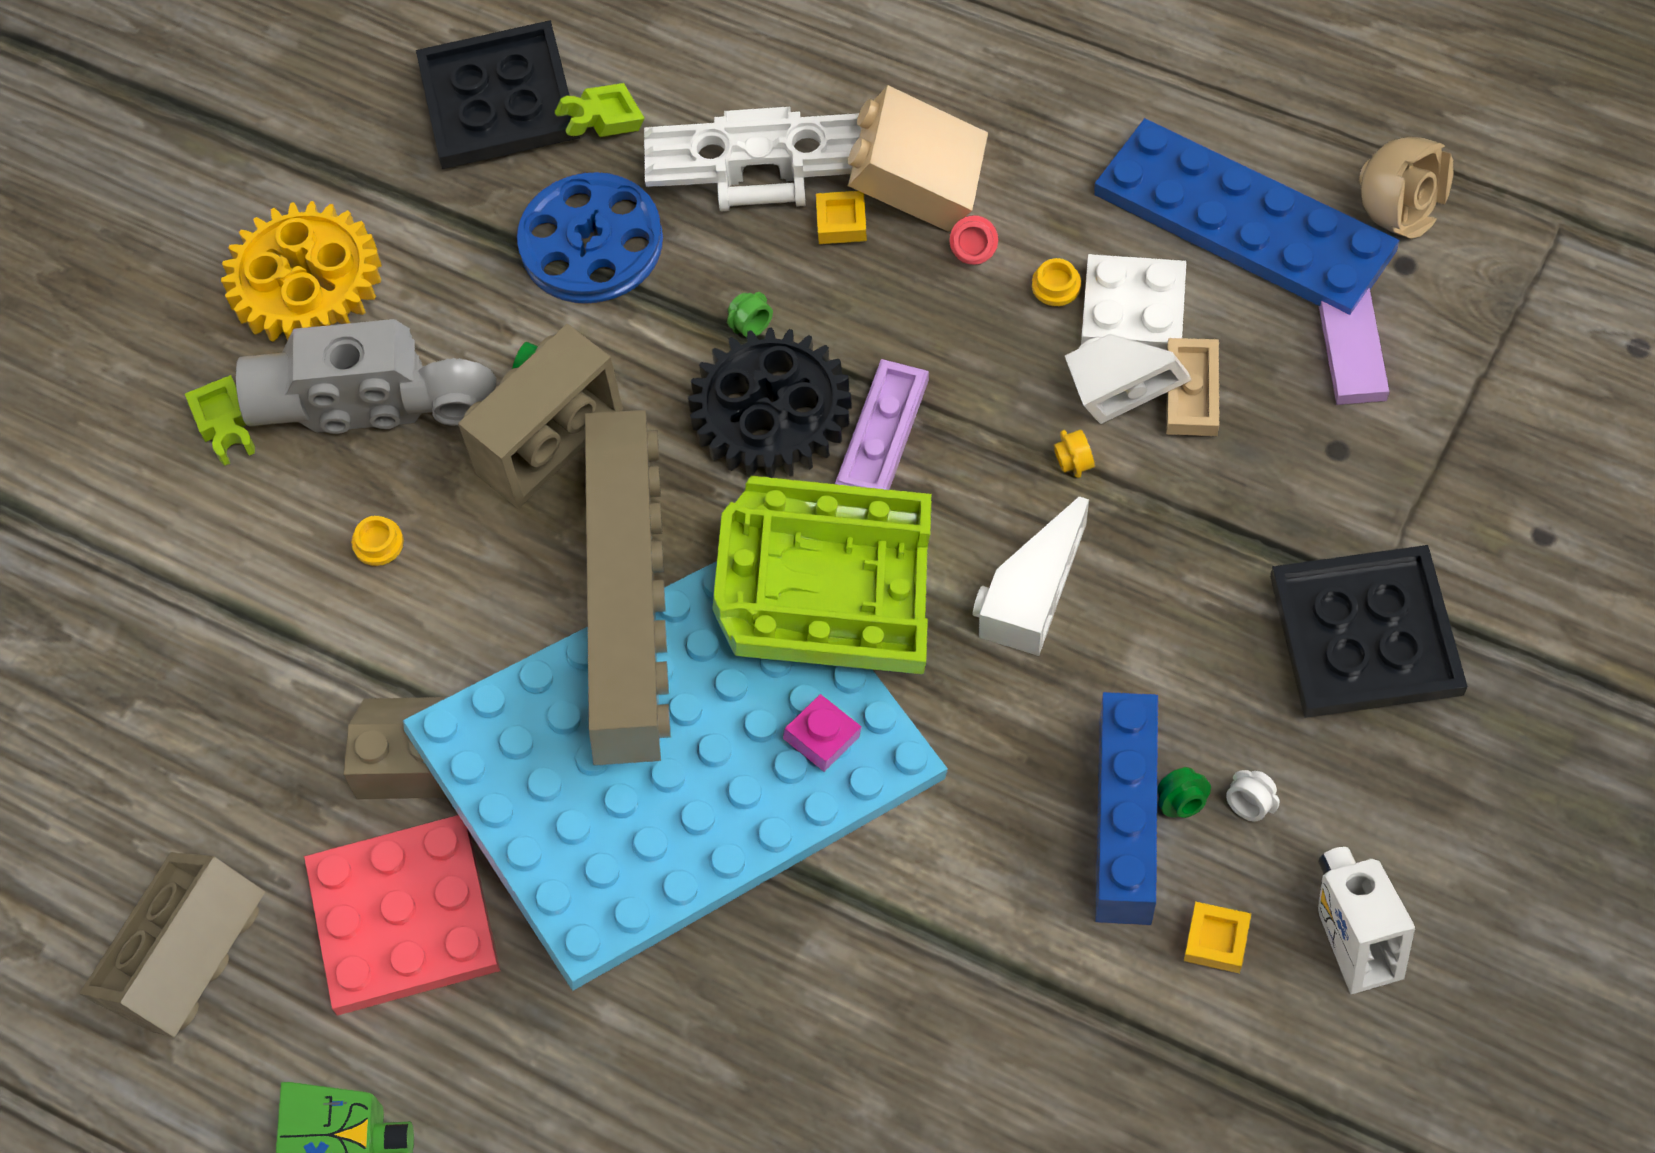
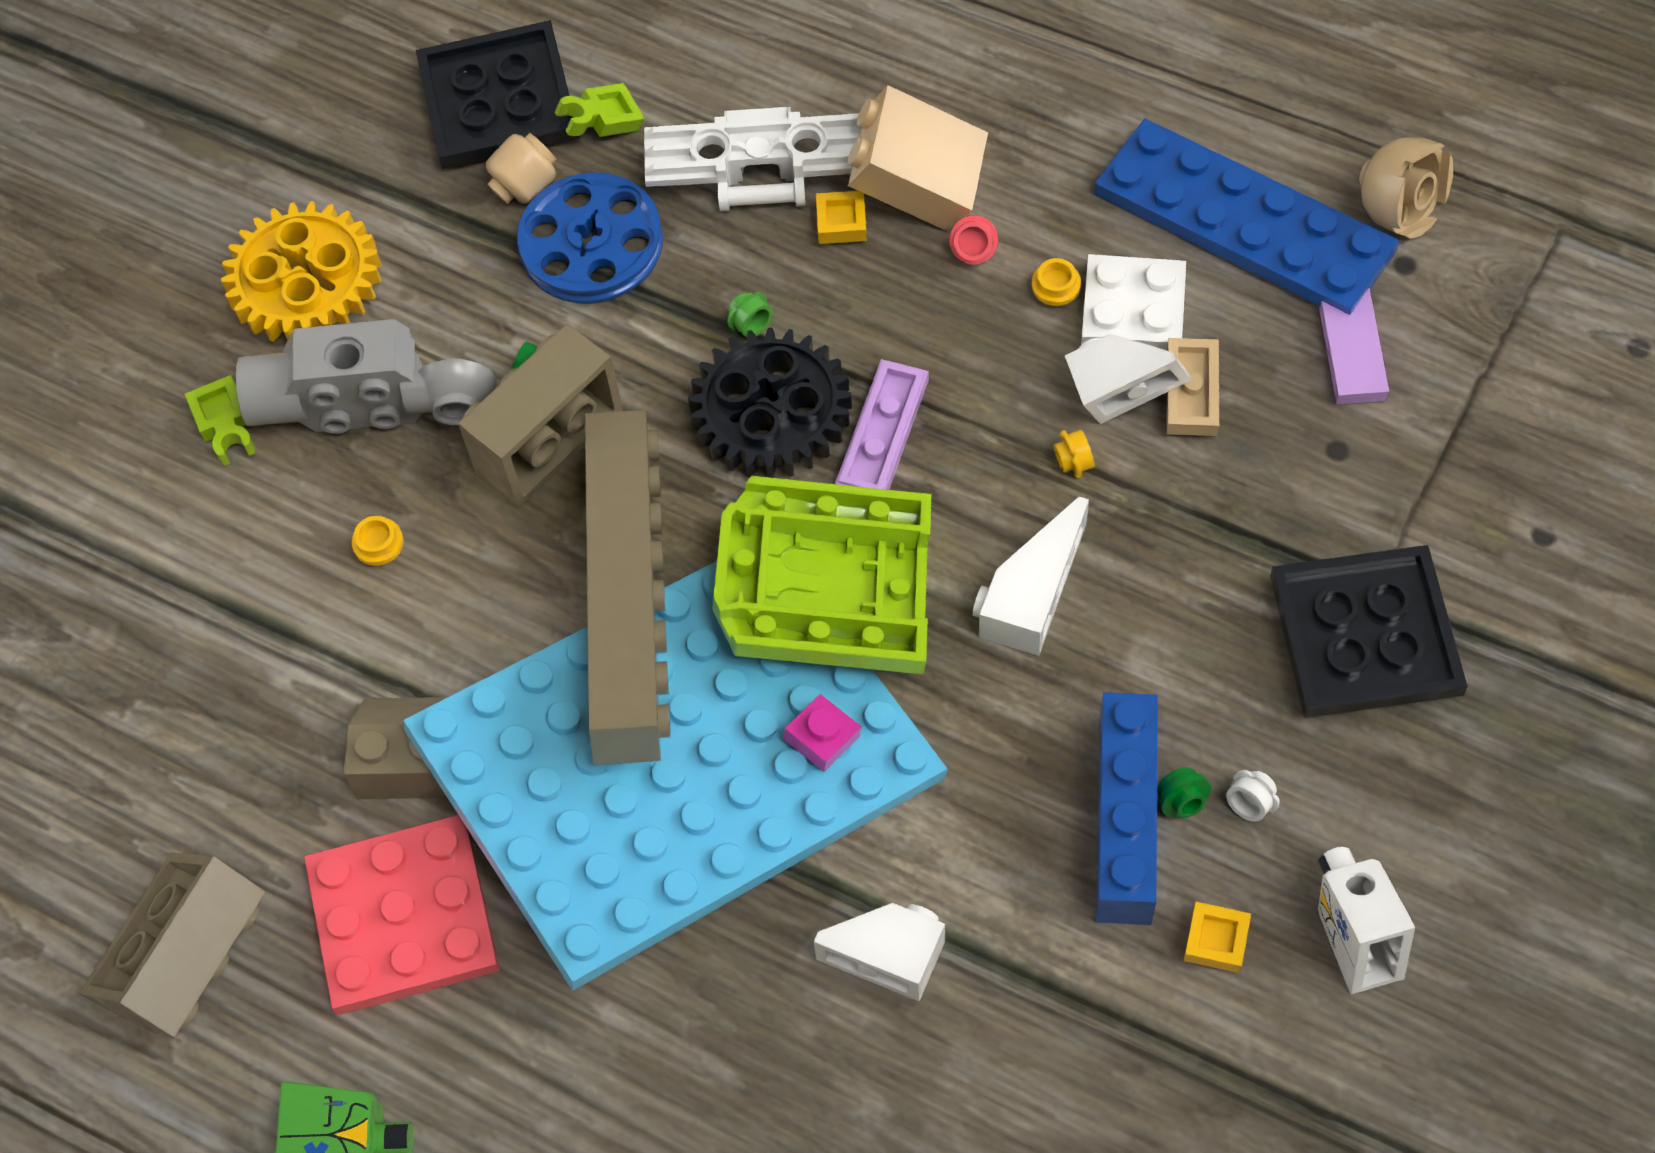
(520, 169): none -> tan head
(886, 947): none -> white slope

